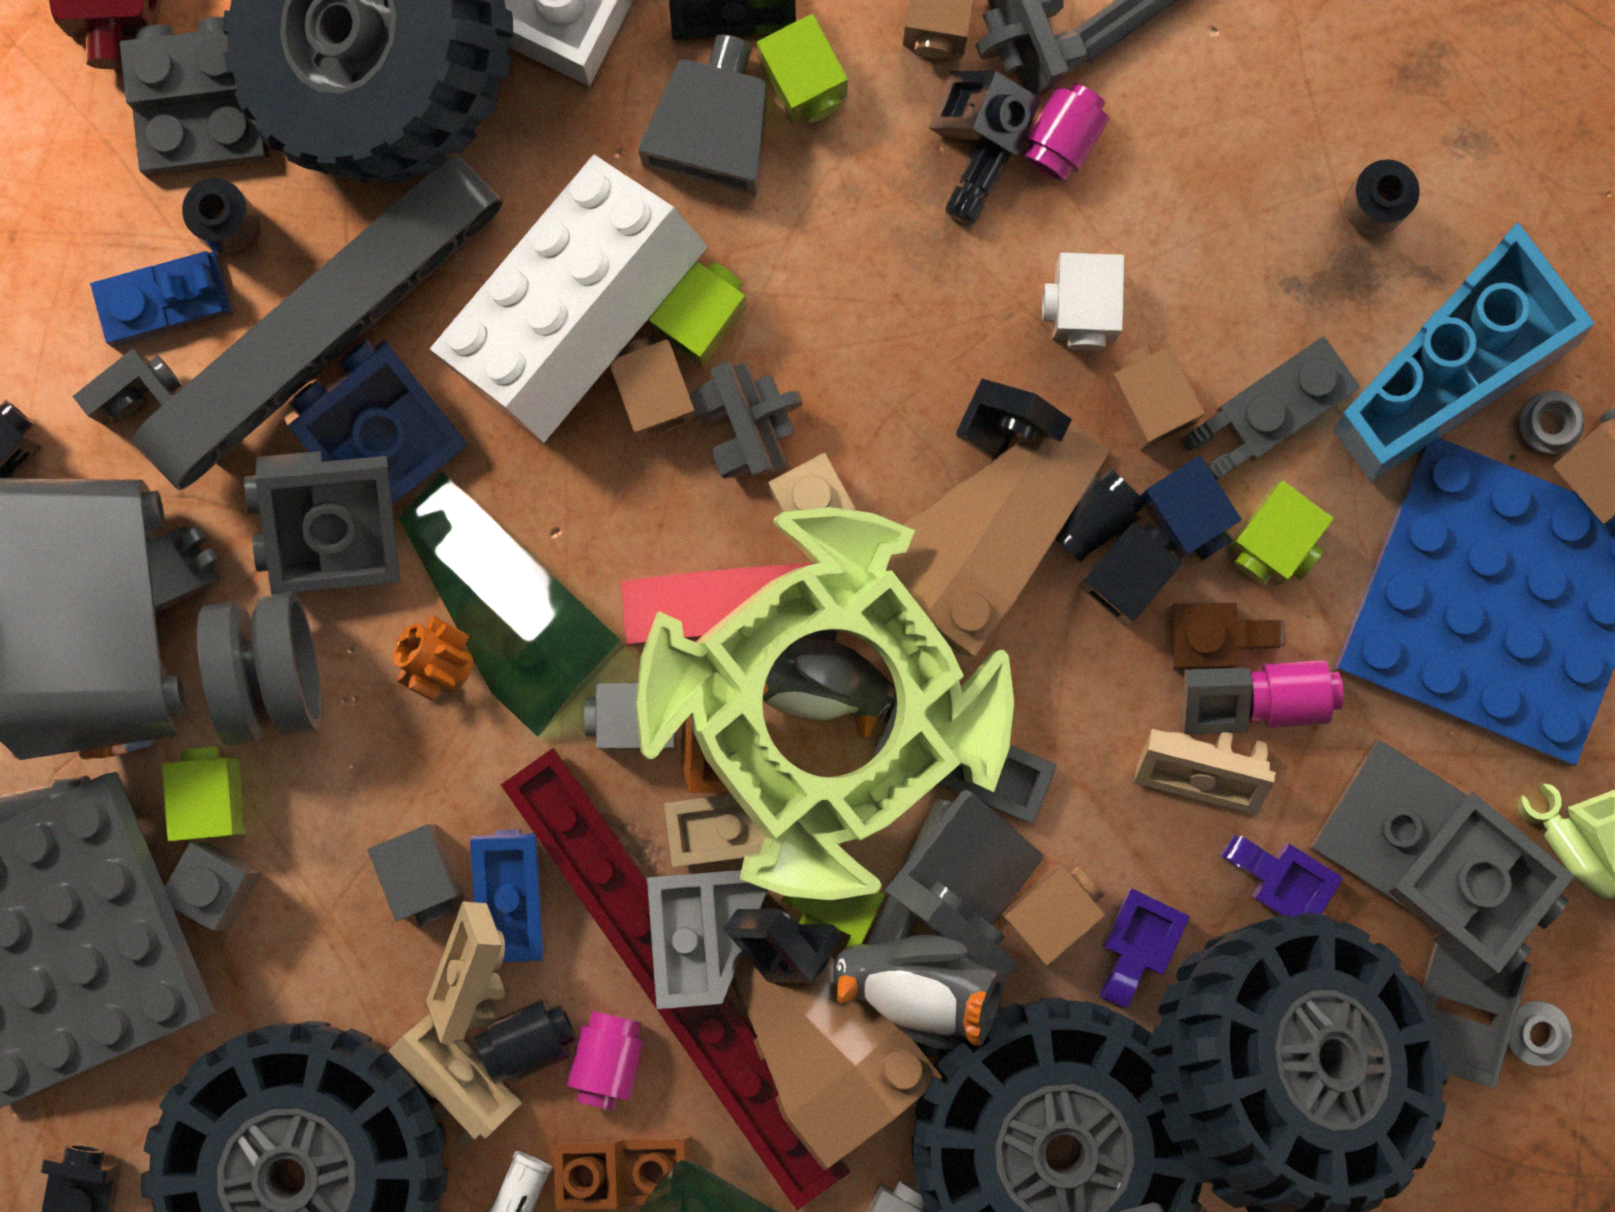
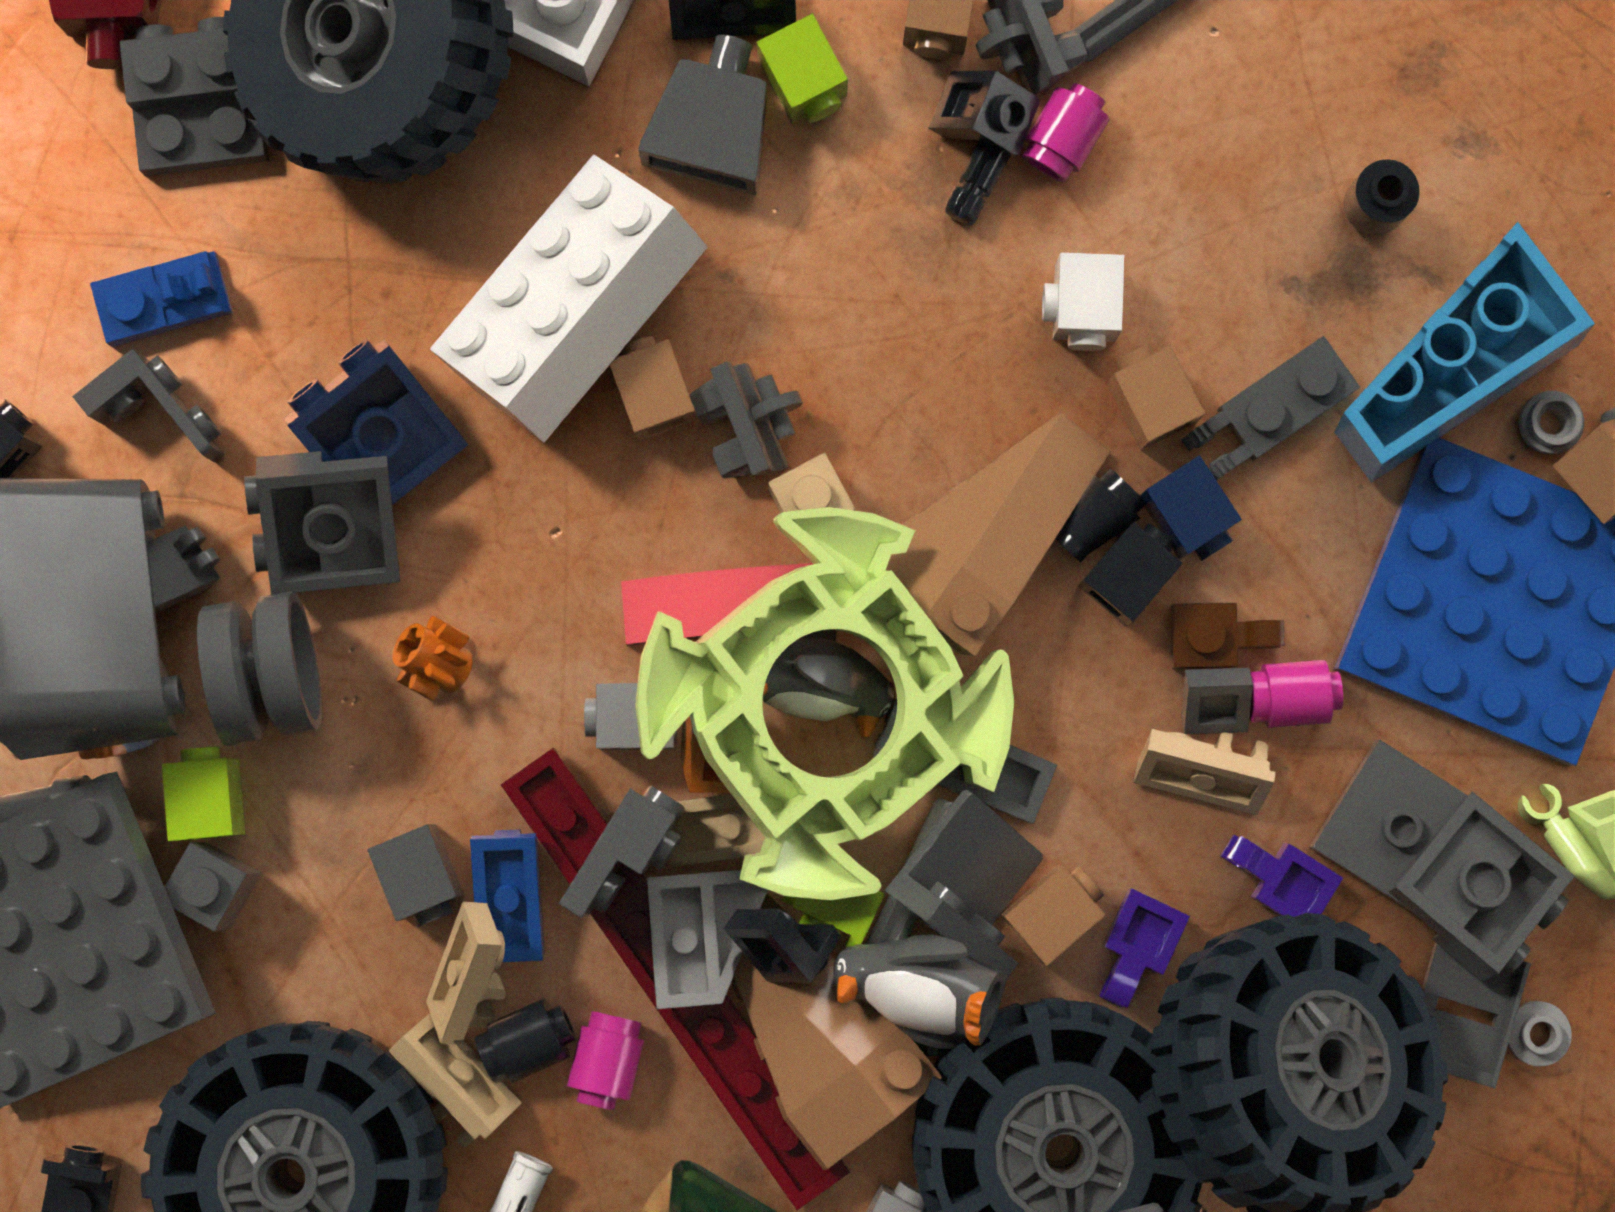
(229, 231): black brick -> none
(316, 322): dark grey beam -> none
(522, 624): clear green wedge -> none
(613, 1170): dark orange slope -> none
(636, 836): none -> dark grey plate
(700, 311): lime brick -> none
(1006, 412): black bracket -> none
(1280, 537): lime brick -> none

